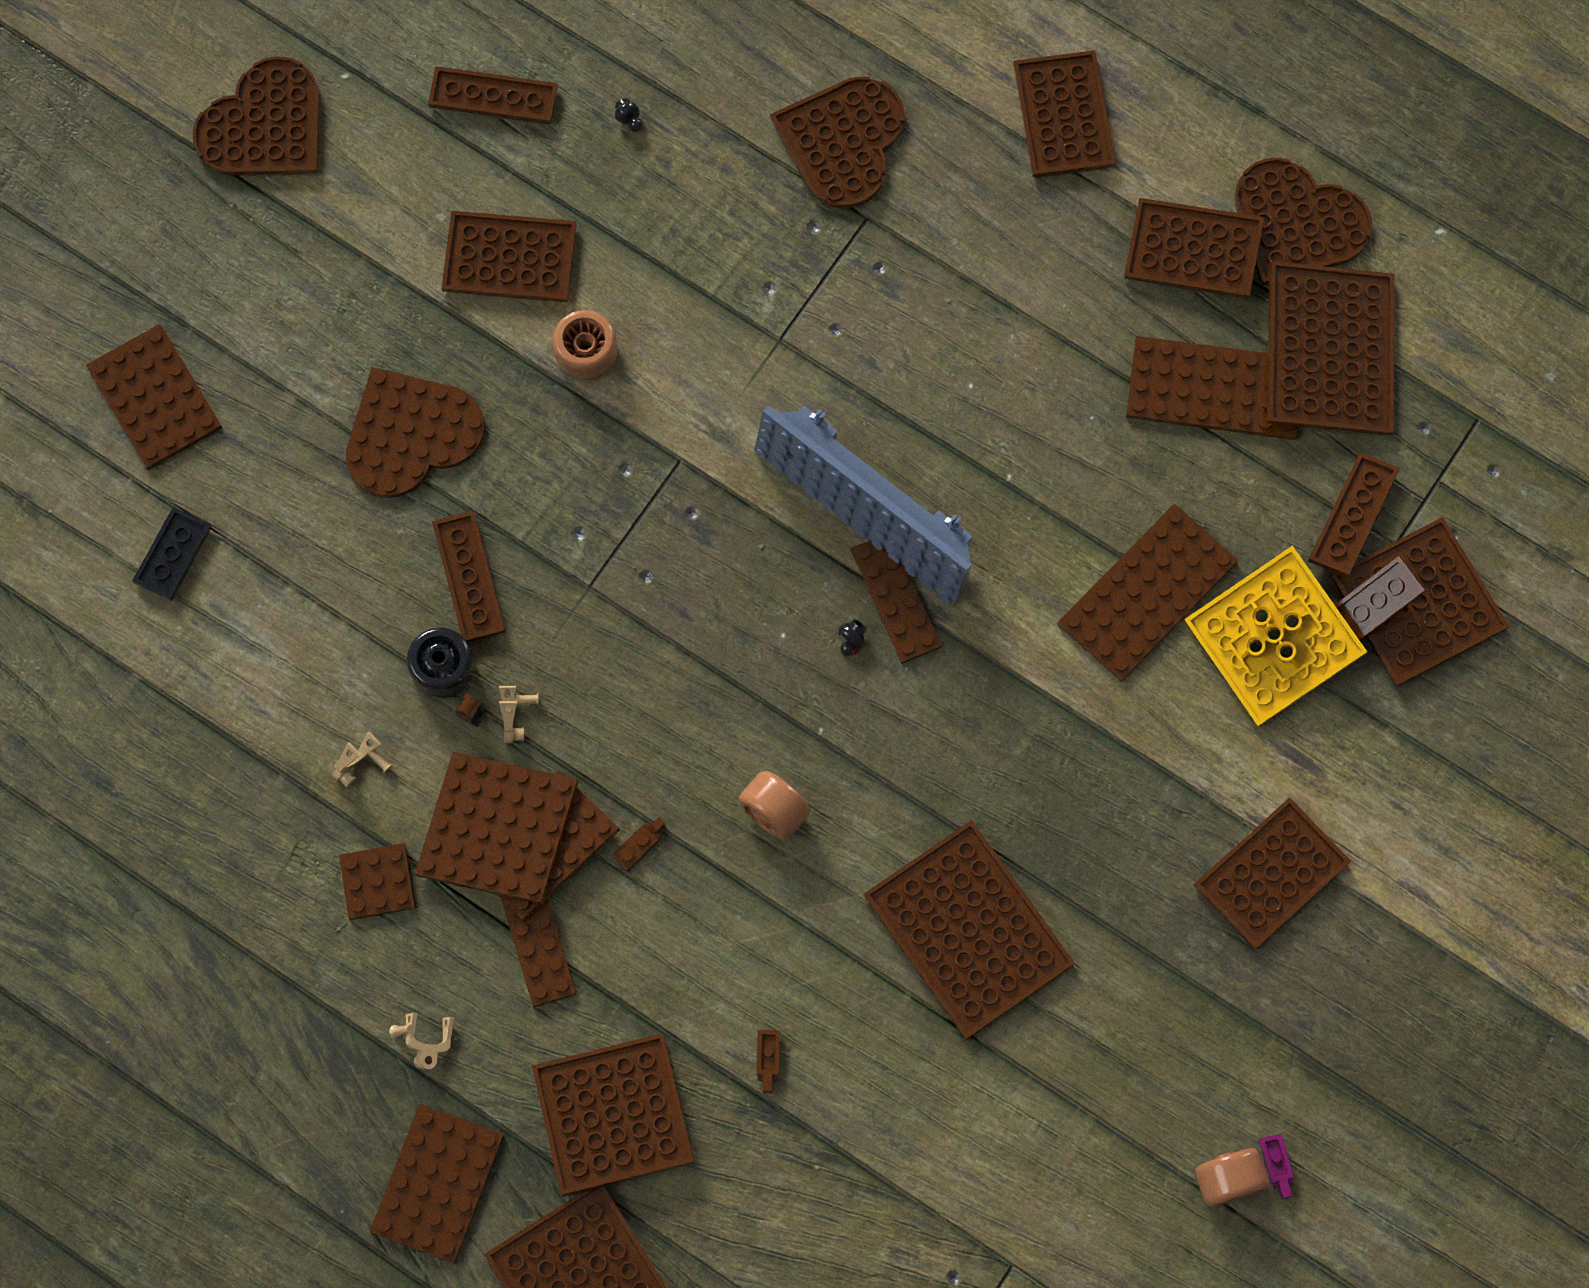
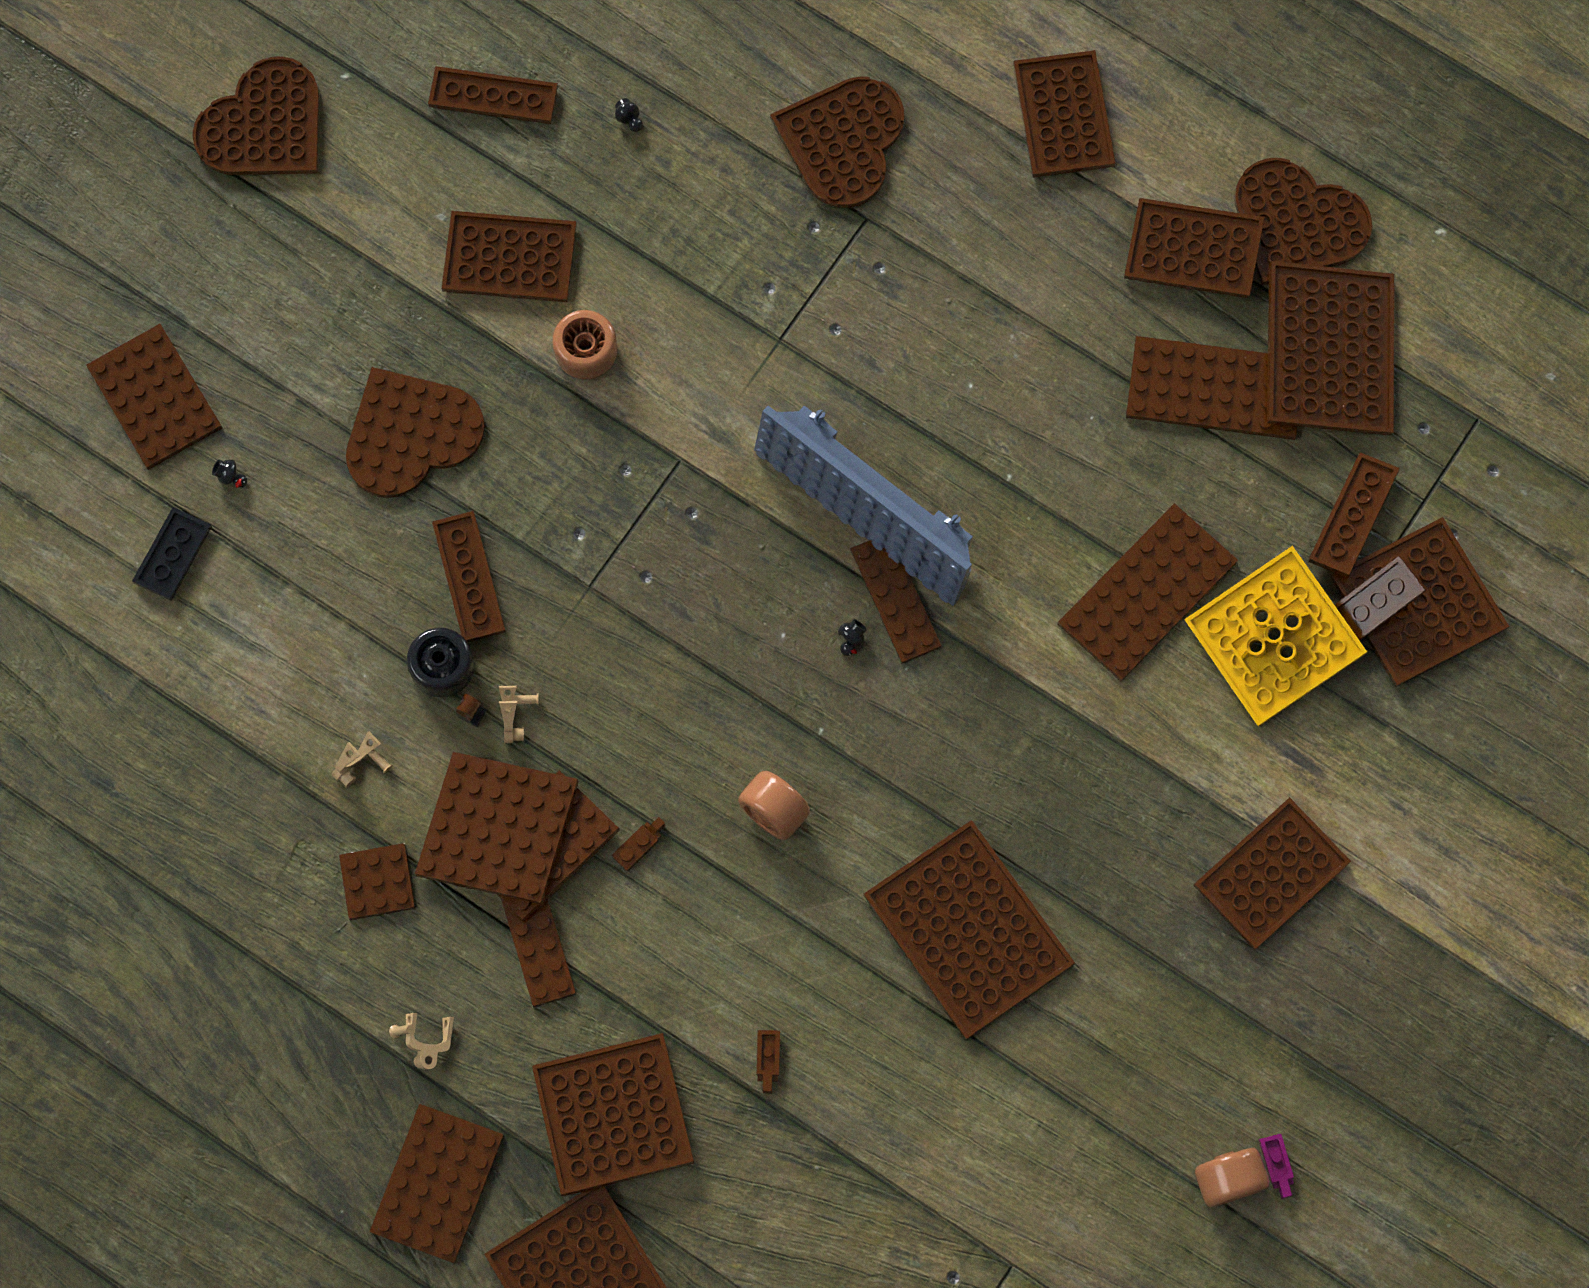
(226, 473): none -> black animal

